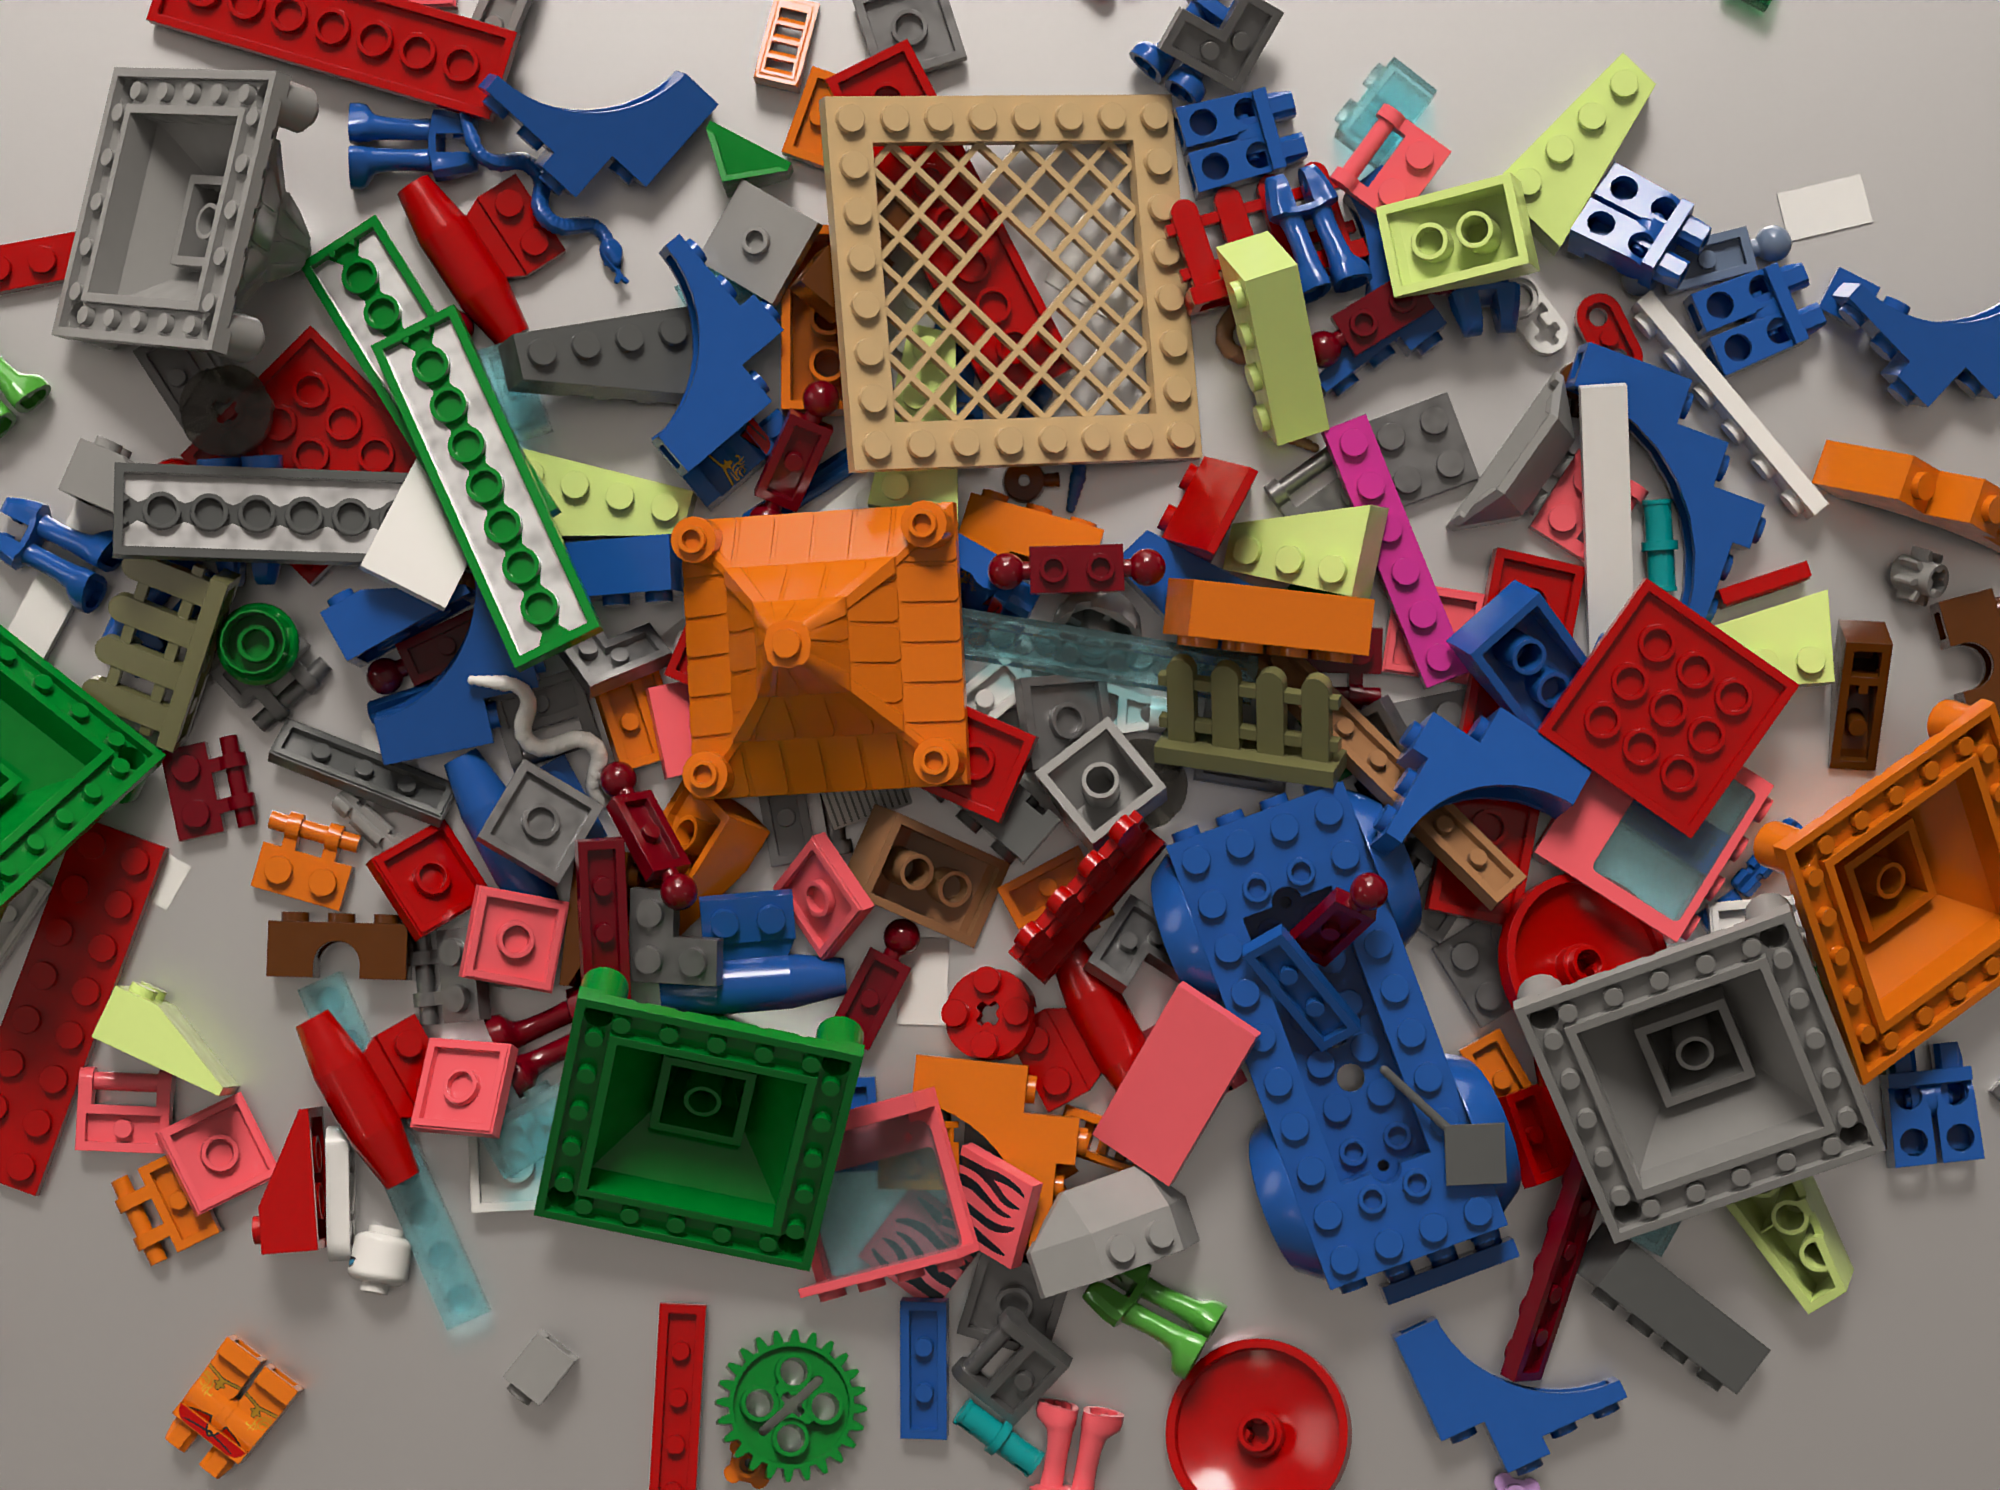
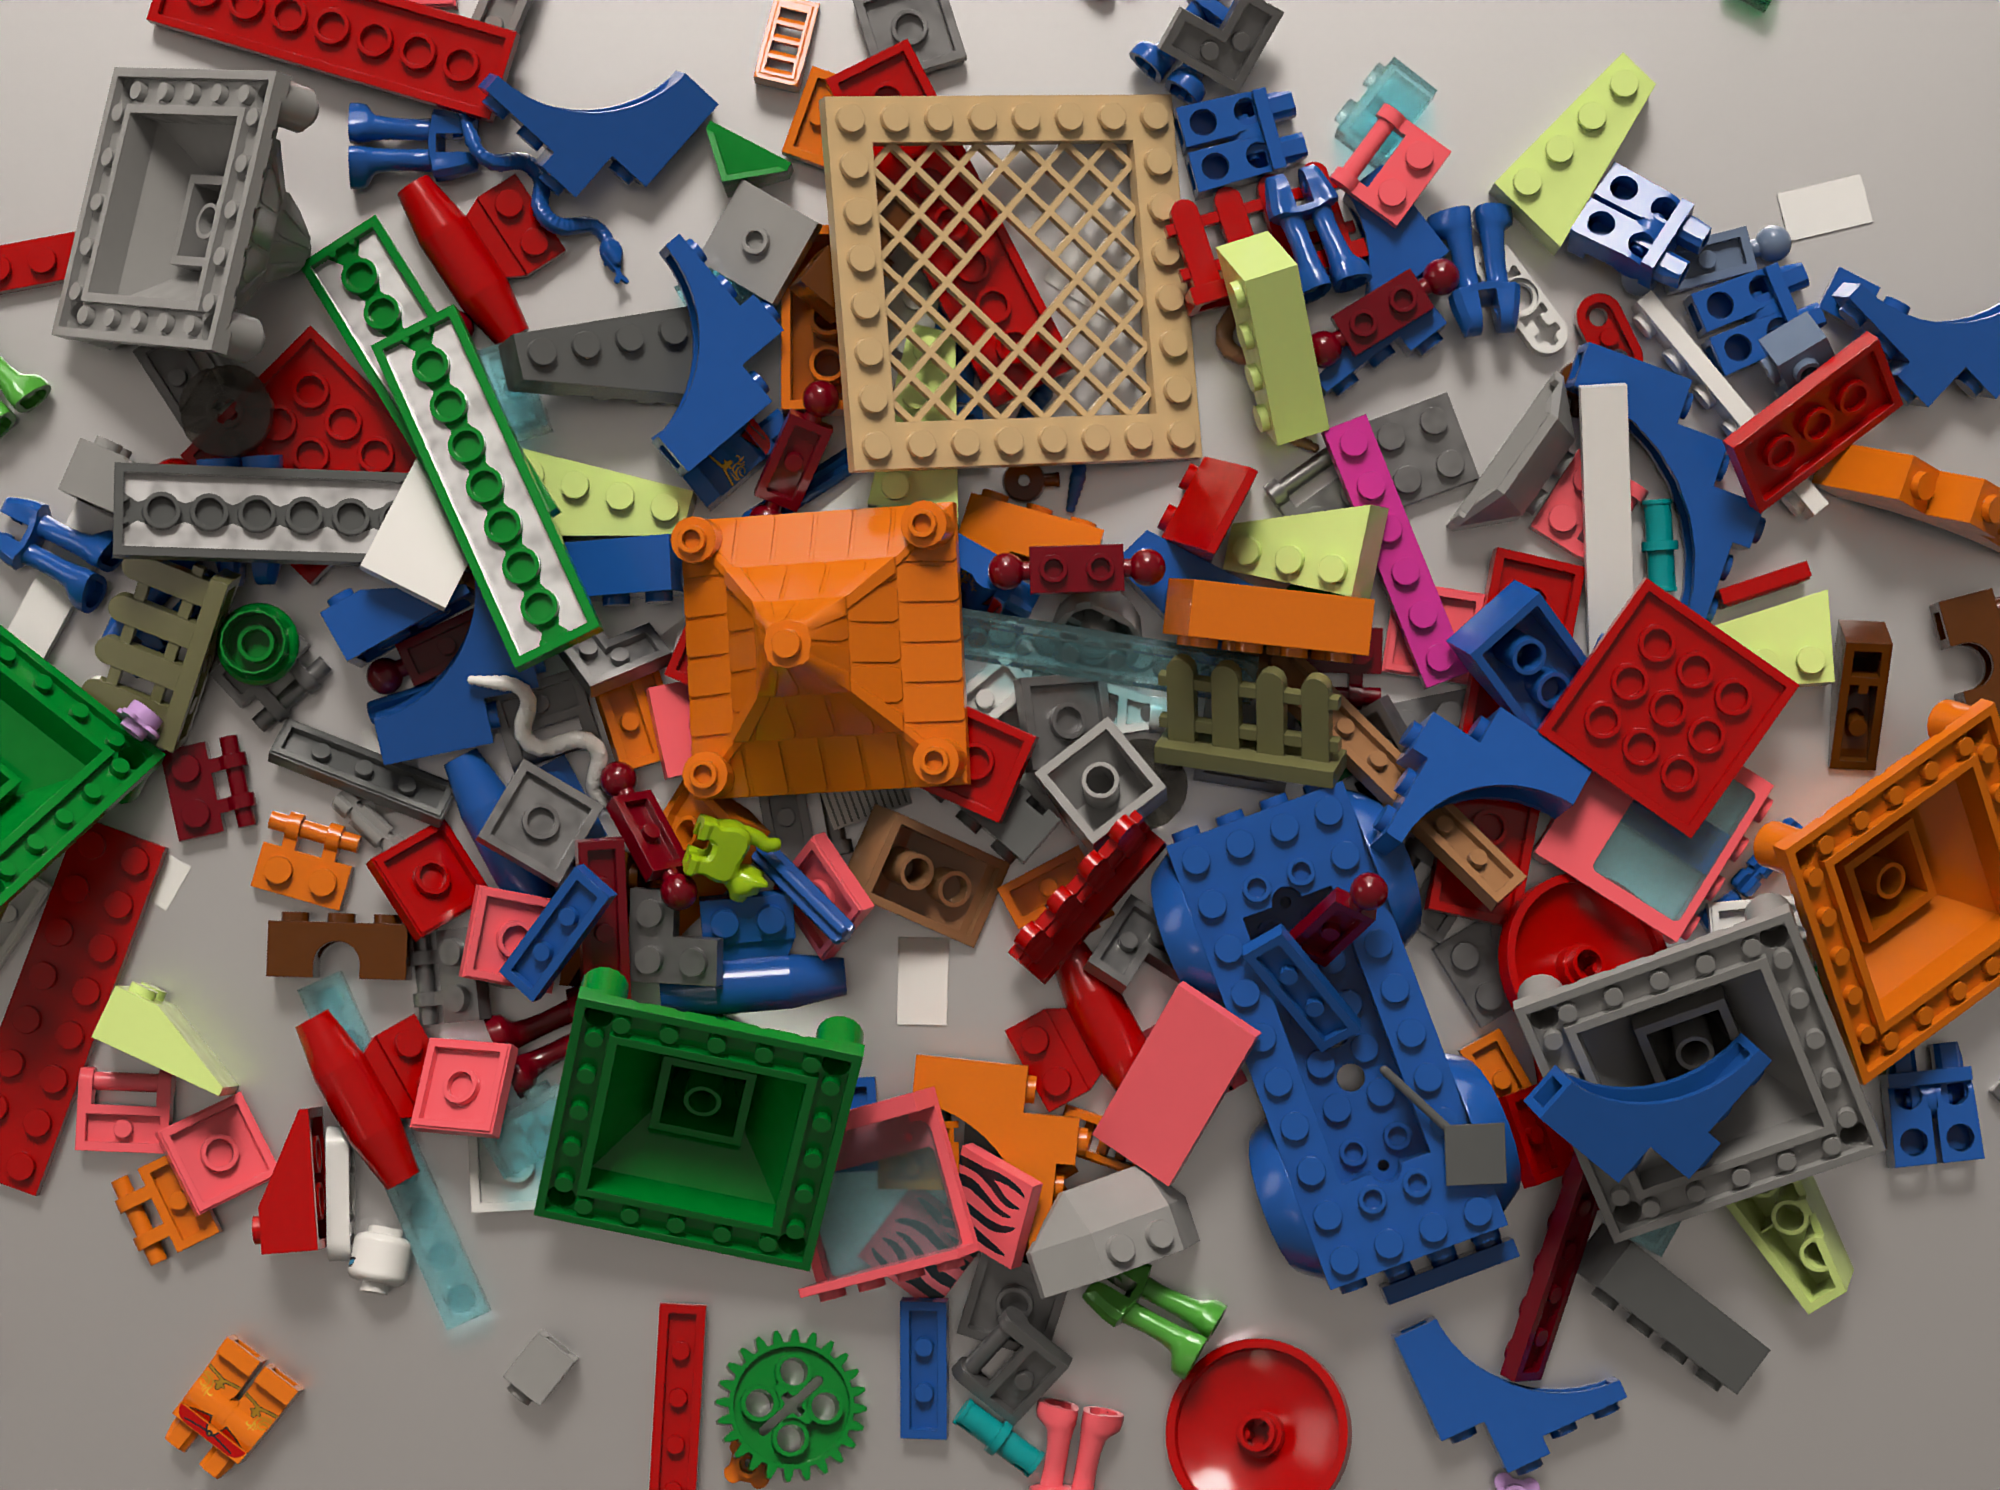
(140, 721): none -> lavender plate
(558, 932): none -> blue plate
(724, 854): none -> lime animal
(805, 895): none -> blue axle
(880, 979): dark red plate -> none
(964, 1013): red plate -> none
(1458, 237): yellowish green slope -> none
(1671, 1117): none -> blue arch
(1794, 352): none -> sand blue brick
(1813, 422): none -> red plate
(1919, 576): light grey gear -> none

